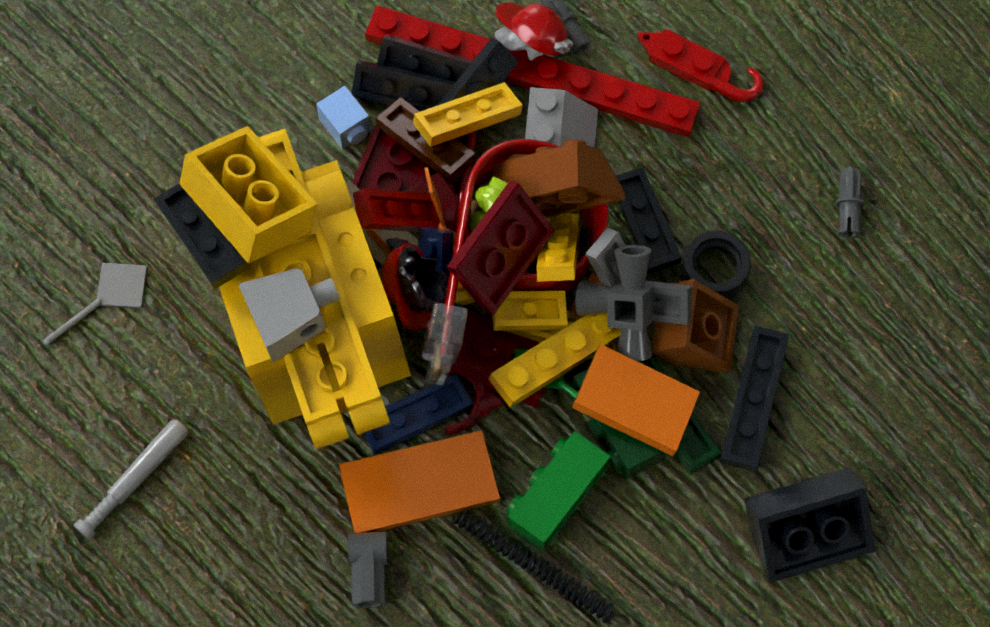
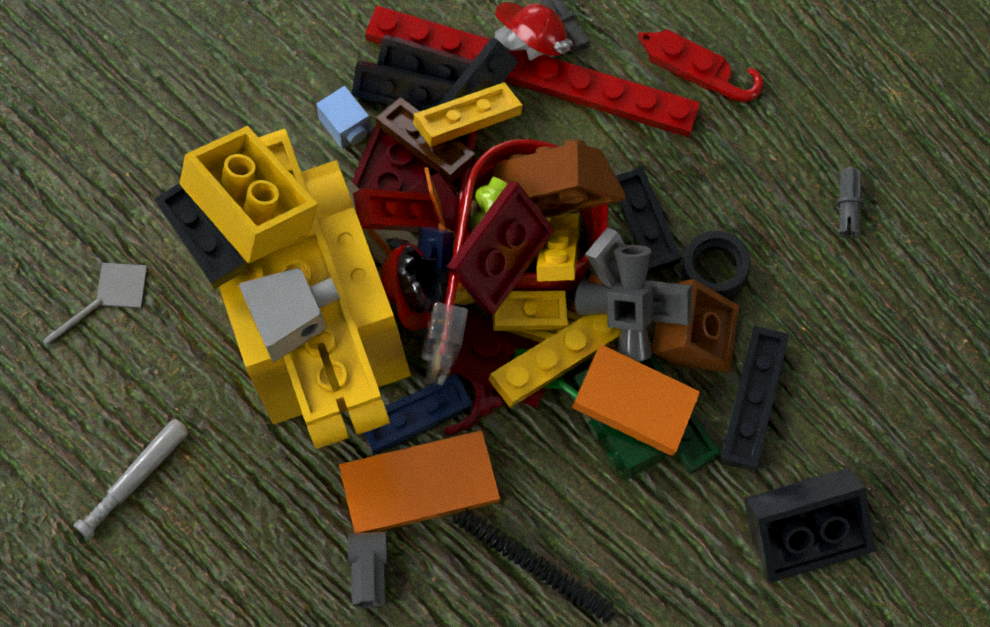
(557, 490): green brick -> none
(559, 117): light grey slope -> none

